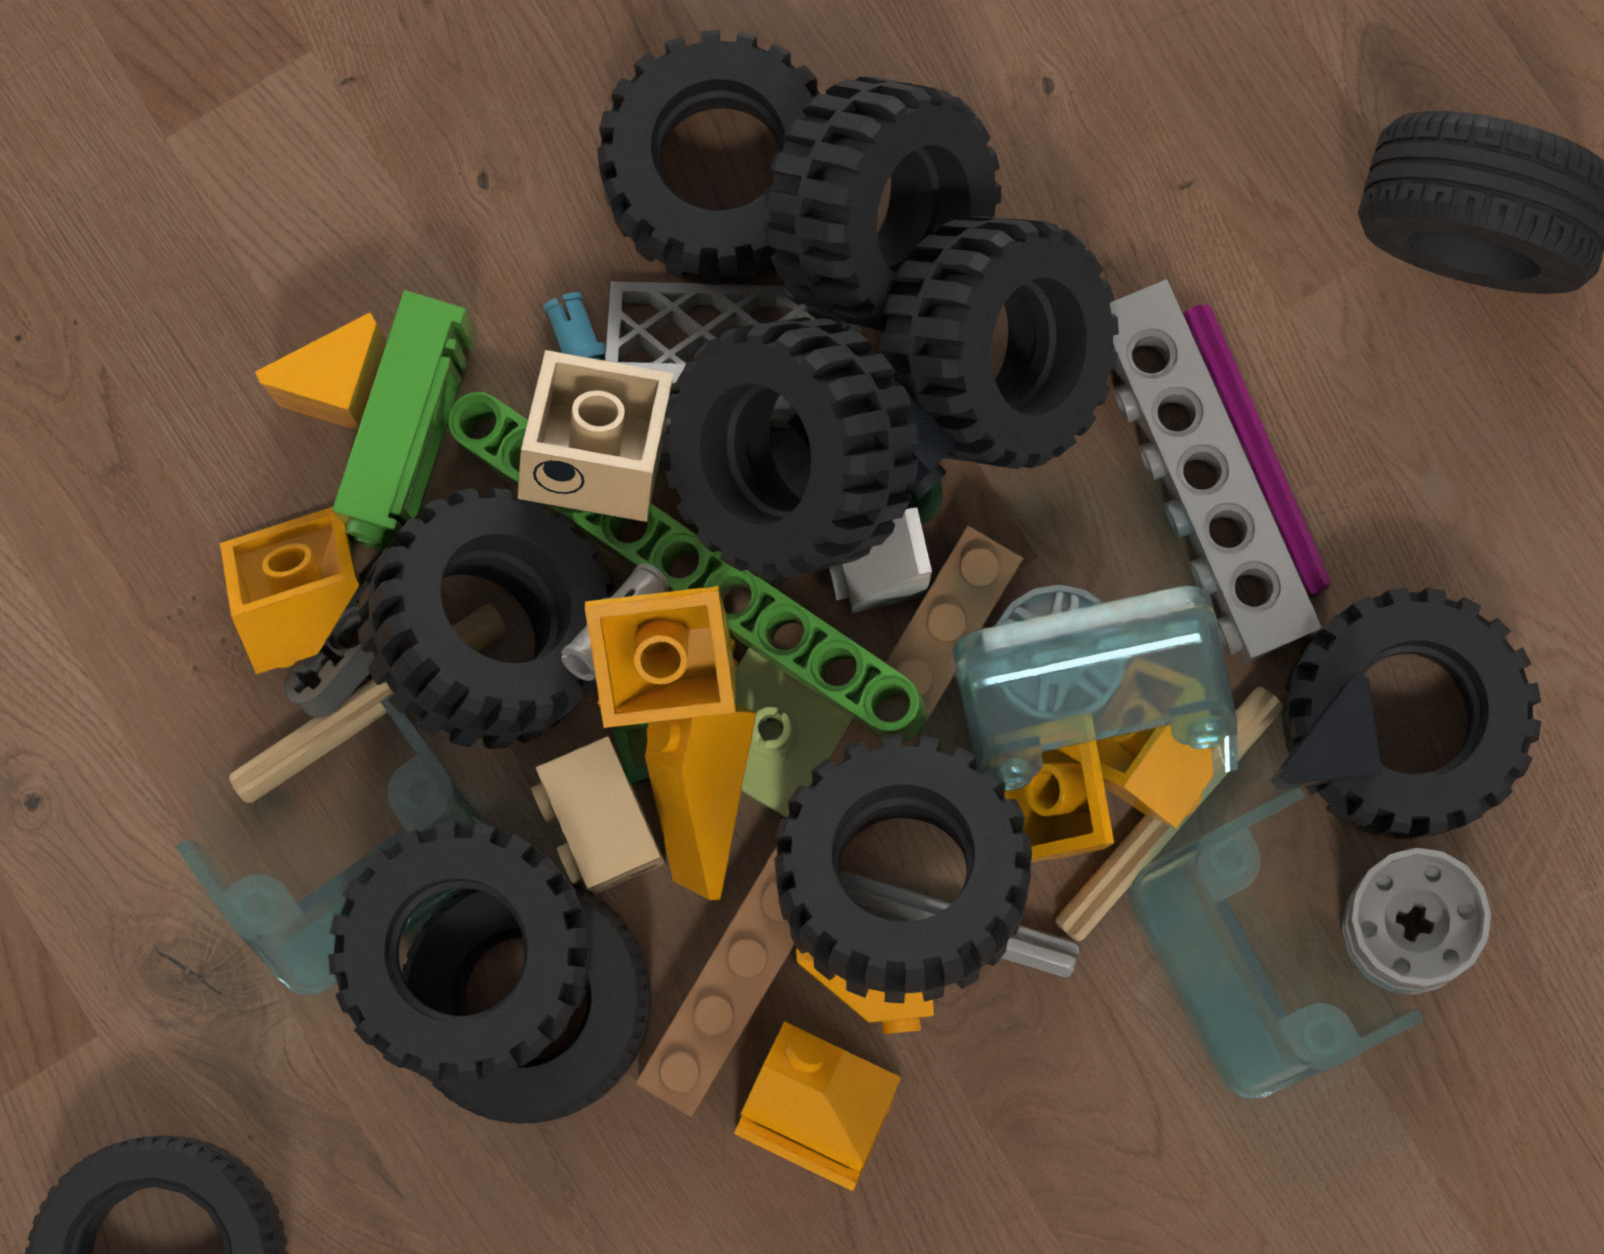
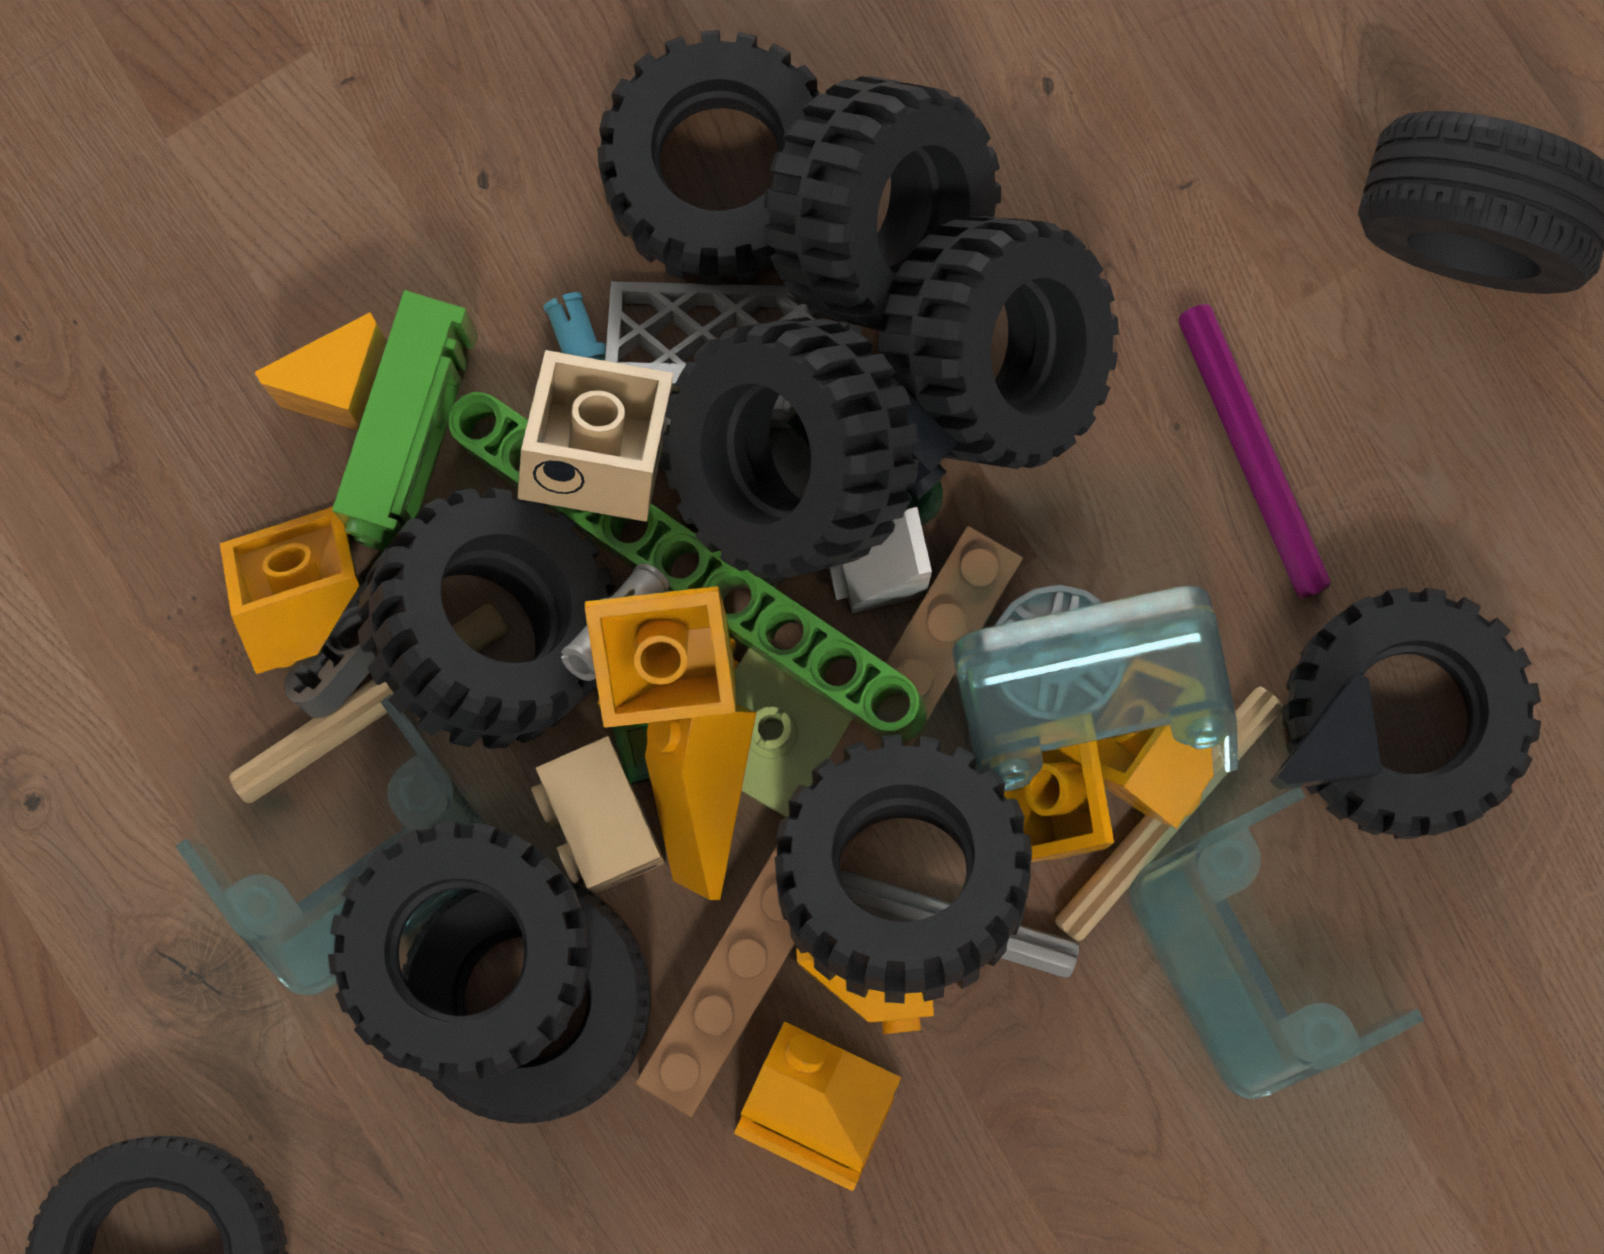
(1287, 616): light grey brick -> none
(1449, 907): light grey wheel -> none

